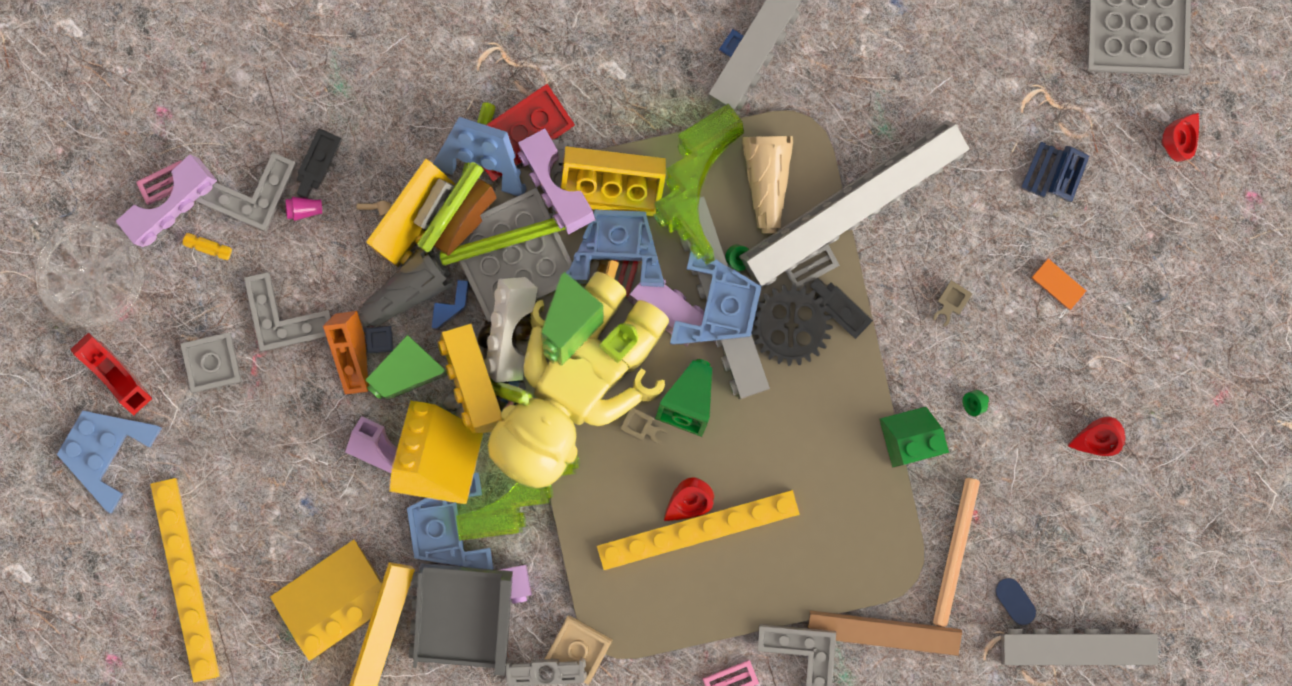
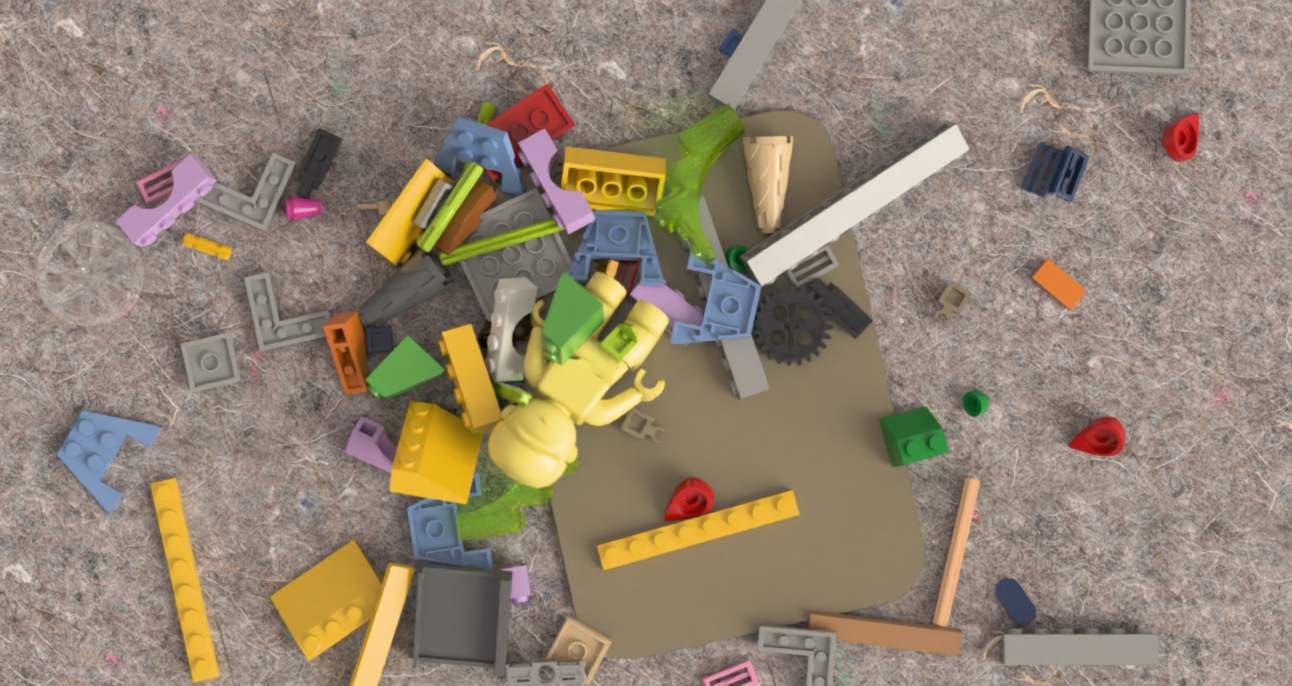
(112, 373): red arch -> none
(445, 312): blue slope -> none
(689, 399): green slope -> none

